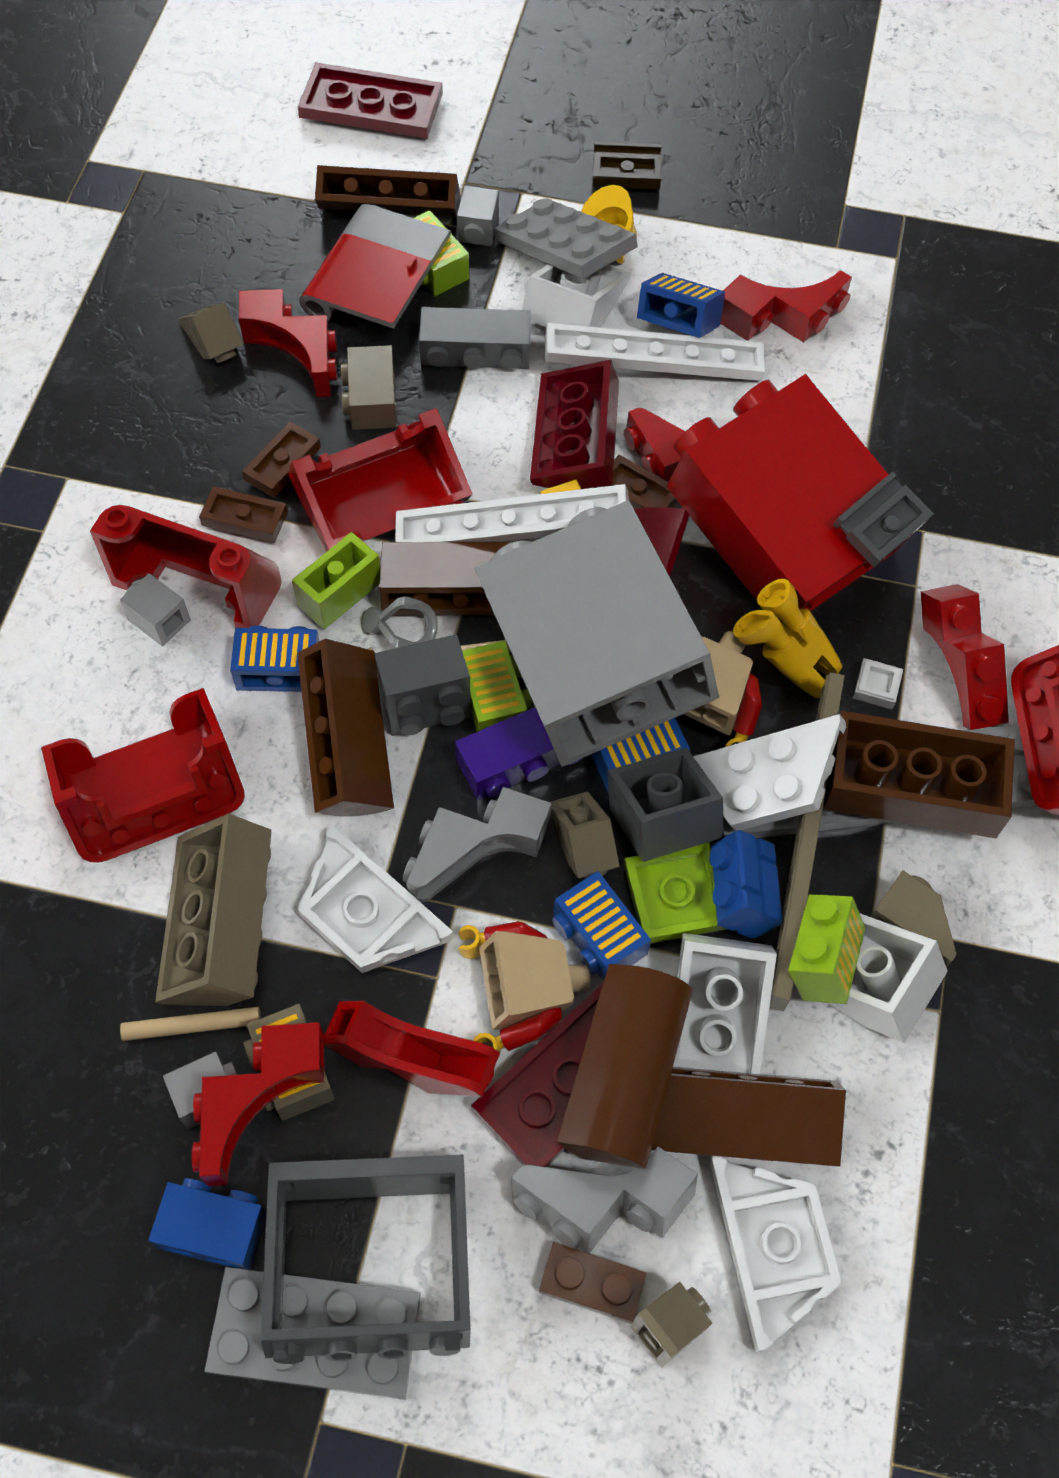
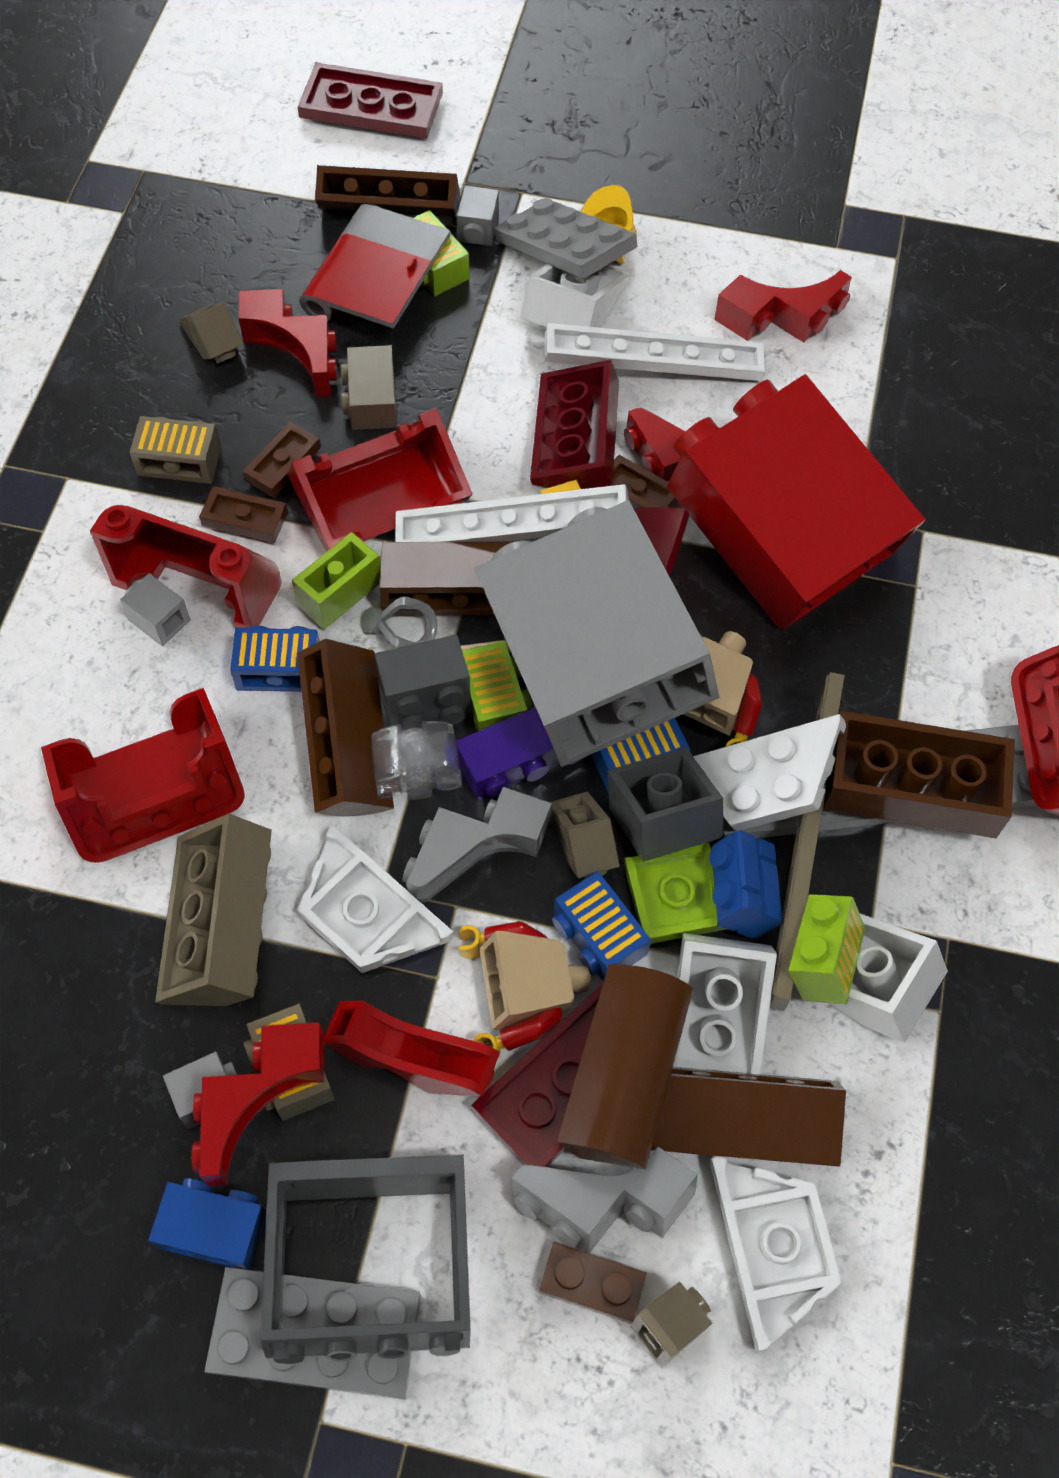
(175, 449): none -> dark tan brick
(188, 1023): tan bar -> none
(415, 760): none -> clear brick
(474, 338): brick -> none
(627, 165): dark brown plate -> none
(680, 304): blue brick -> none
(791, 645): yellow piece -> none
(878, 683): white tile -> none
(883, 519): dark grey plate -> none
(919, 909): dark tan slope -> none
(974, 658): red arch -> none

